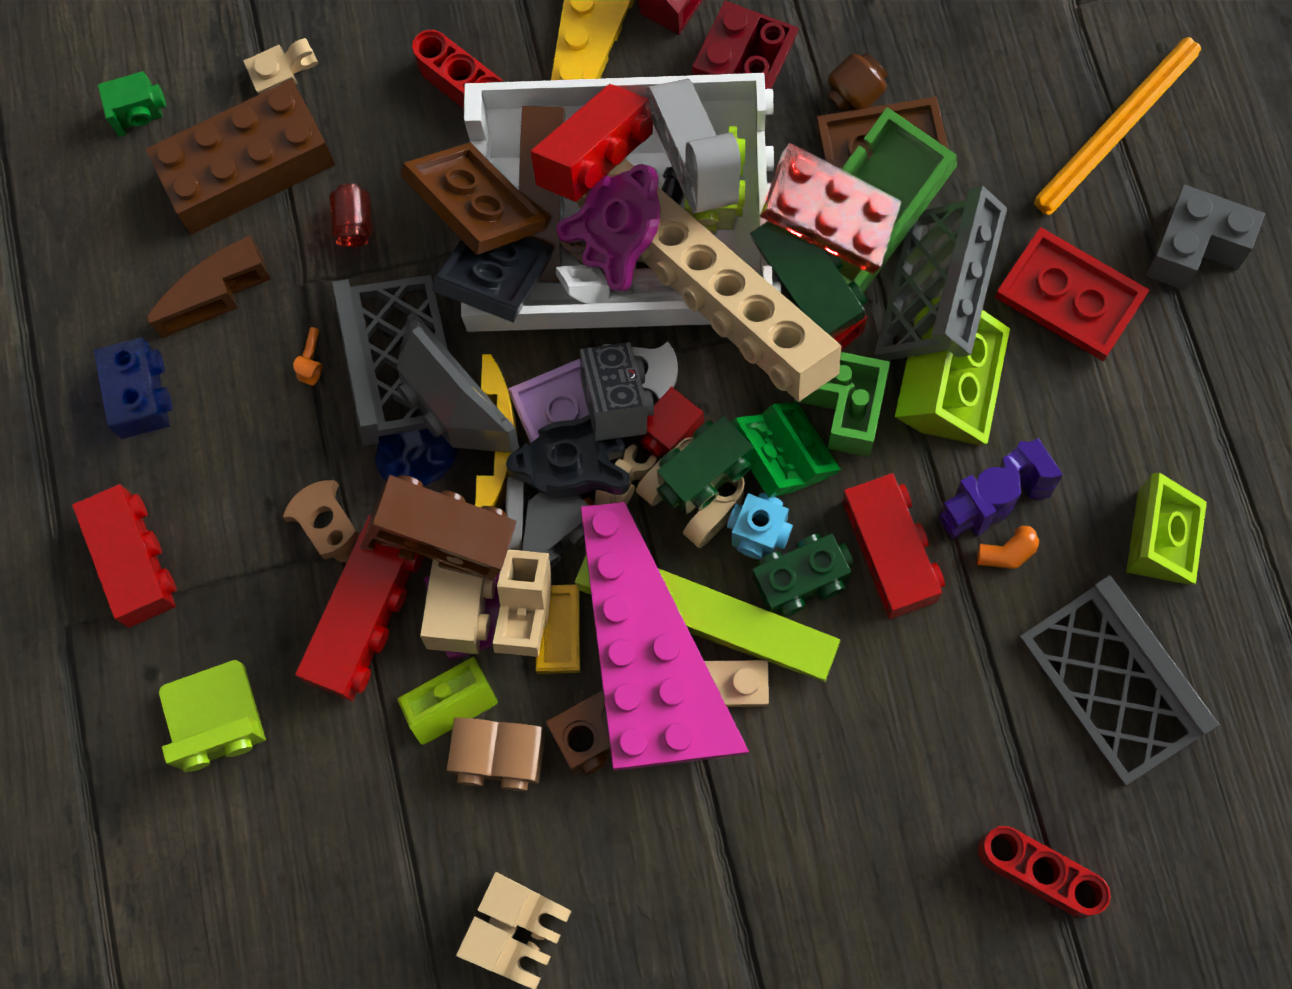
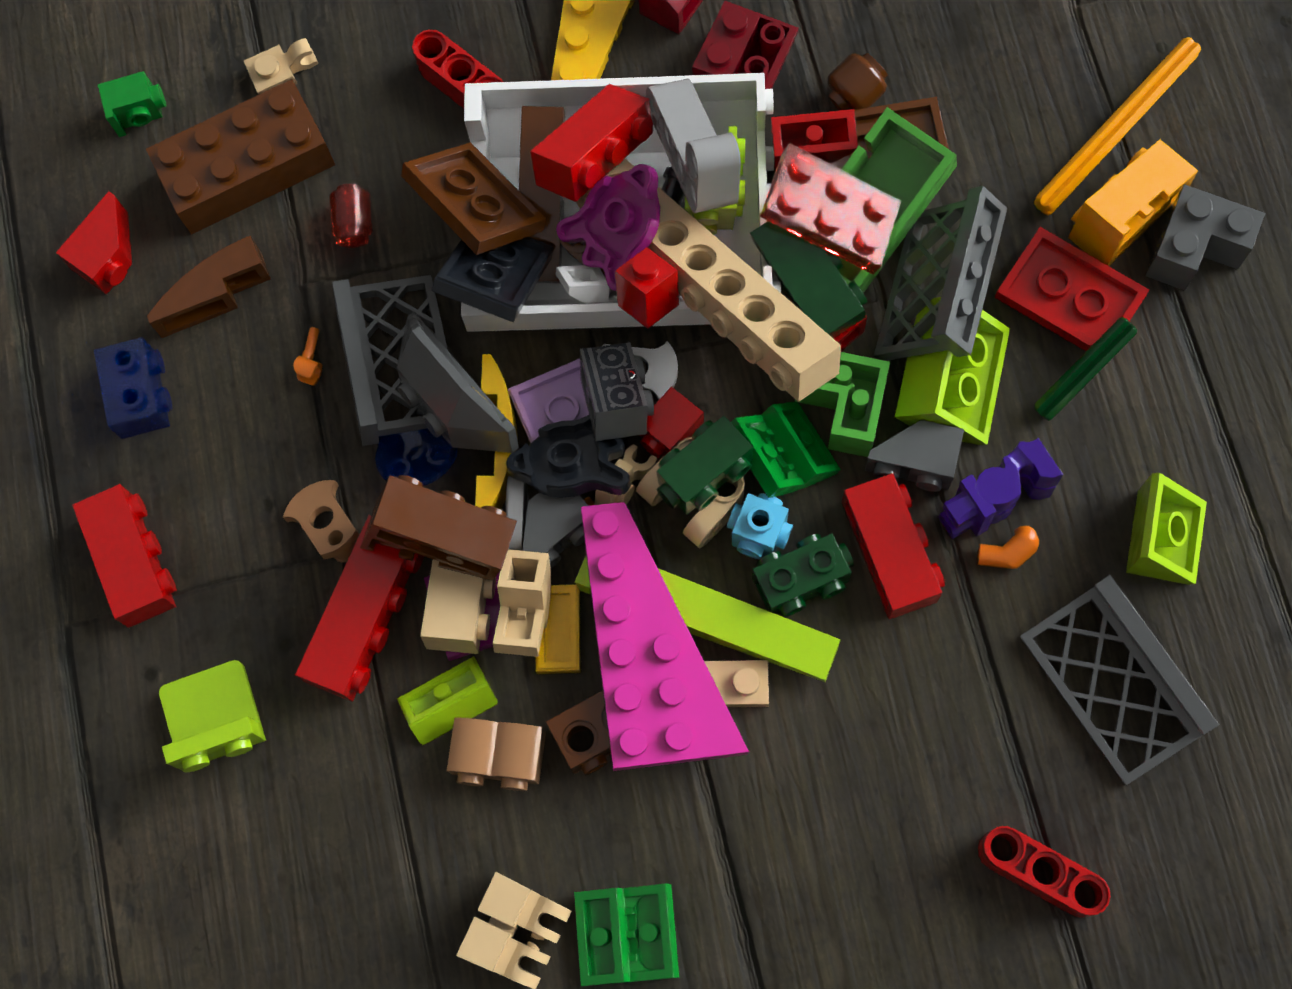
(100, 245): none -> red slope
(626, 934): none -> green slope
(647, 287): none -> red brick
(822, 134): none -> red slope
(919, 454): none -> dark grey slope
(1085, 369): none -> dark green axle
(1130, 202): none -> light orange wedge

